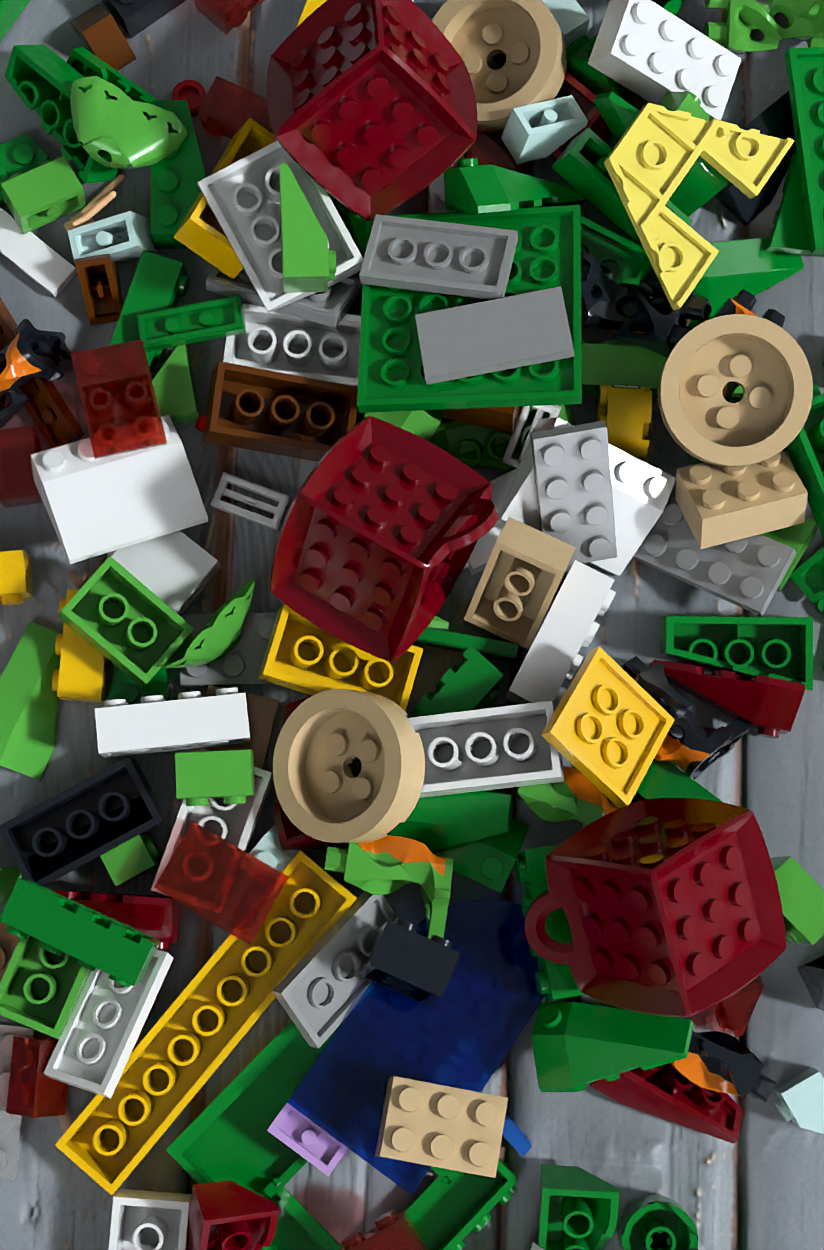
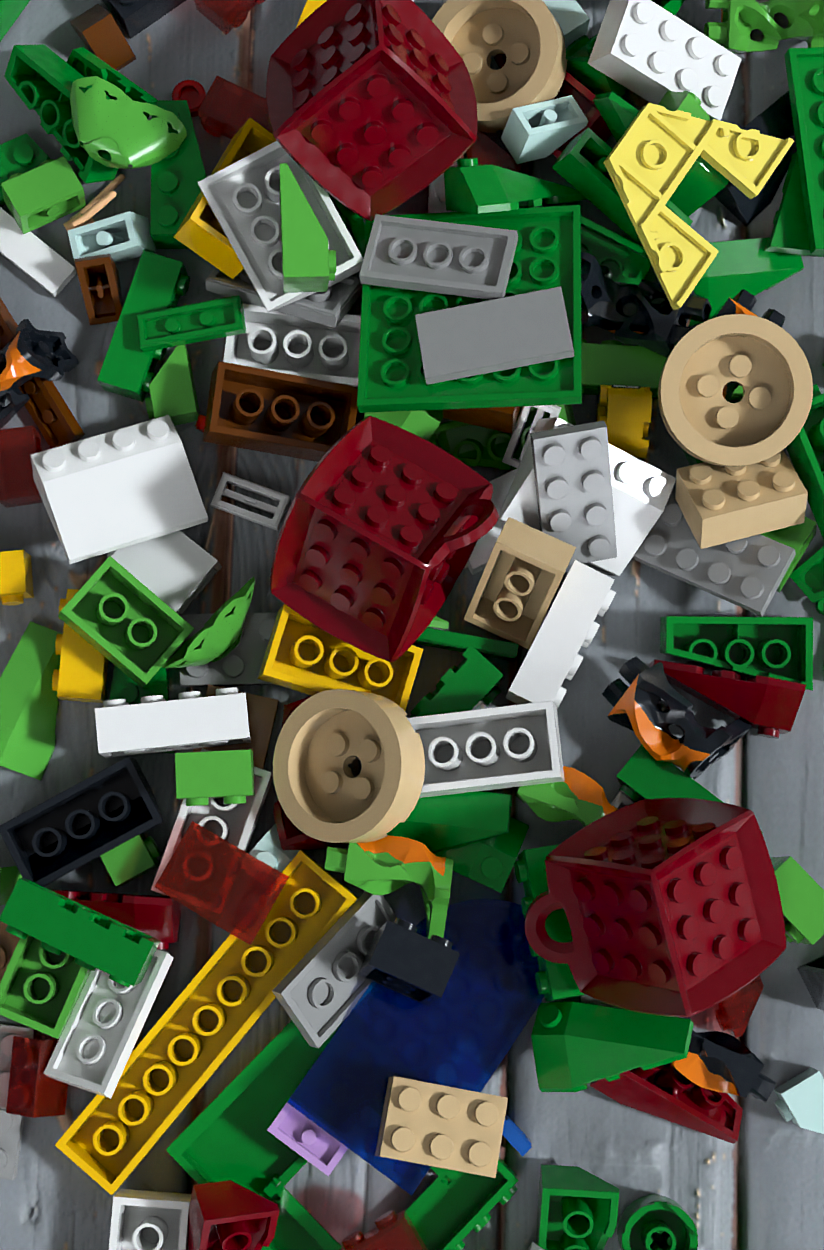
(118, 398): clear red slope -> none
(608, 727): yellow plate -> none

